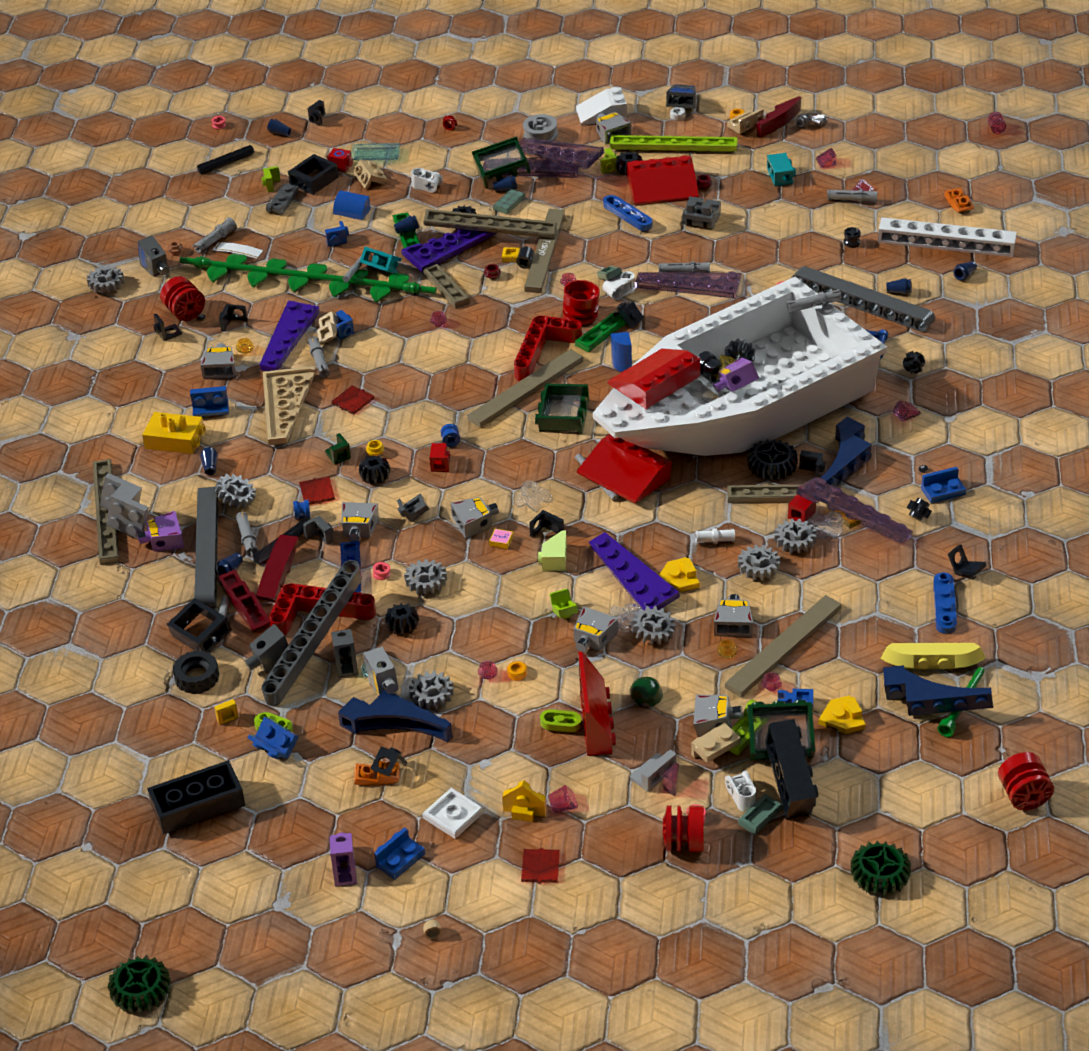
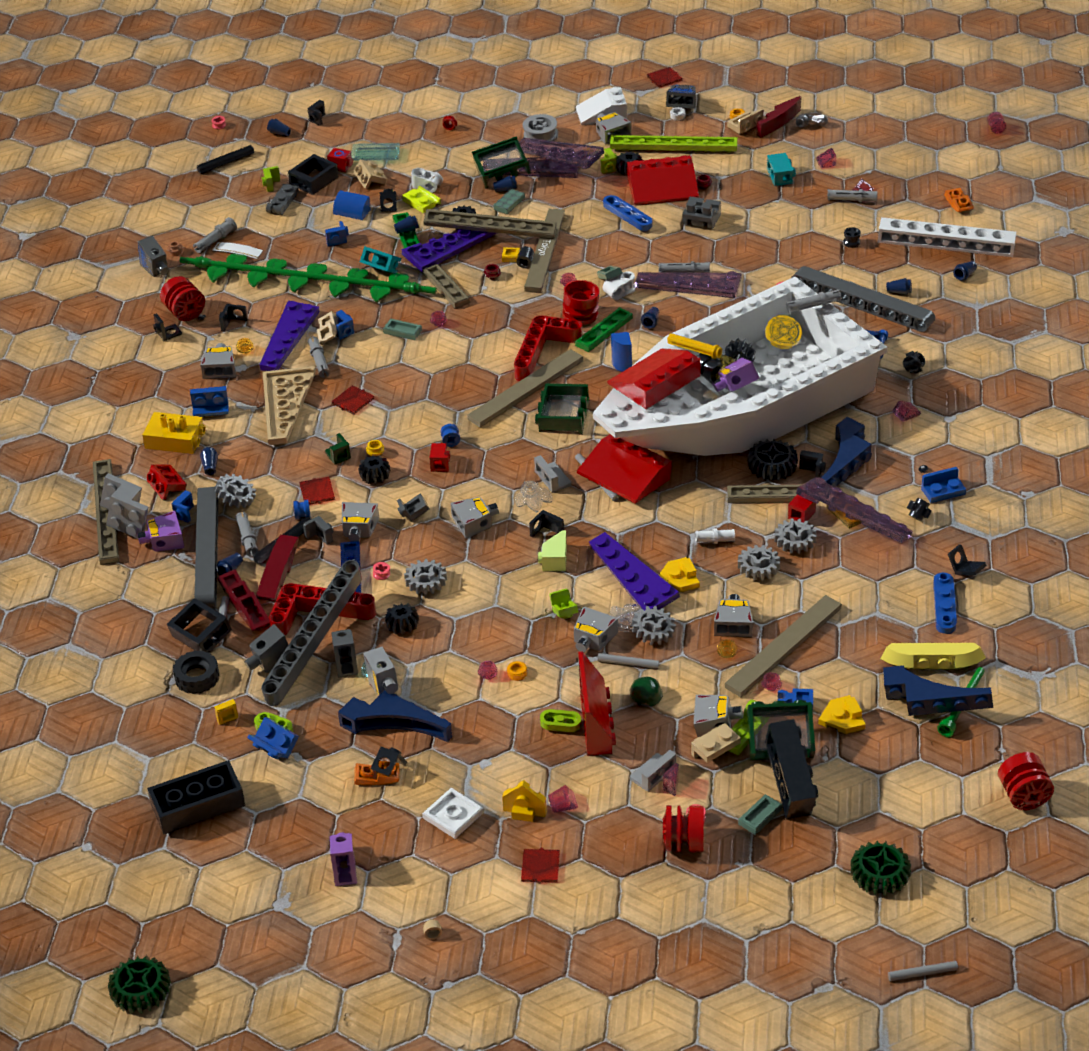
(105, 279): light grey gear -> none
(165, 479): none -> red bracket
(183, 505): none -> blue bracket
(352, 270): light grey bar -> none
(388, 193): none -> black bracket
(398, 854): blue bracket -> none
(402, 329): none -> sand green tile
(421, 199): none -> neon yellow plate
(431, 690): light grey gear -> none
(501, 538): tile -> none
(551, 474): none -> light grey panel
(628, 660): none -> light grey bar
(629, 313): black bracket -> none
(650, 317): none -> dark blue cone
(664, 77): none -> clear red piece
(694, 345): none -> yellow axle
(741, 790): white piece -> none
(783, 332): none -> yellow tile
(827, 525): clear plate -> none
(923, 970): none -> light grey bar

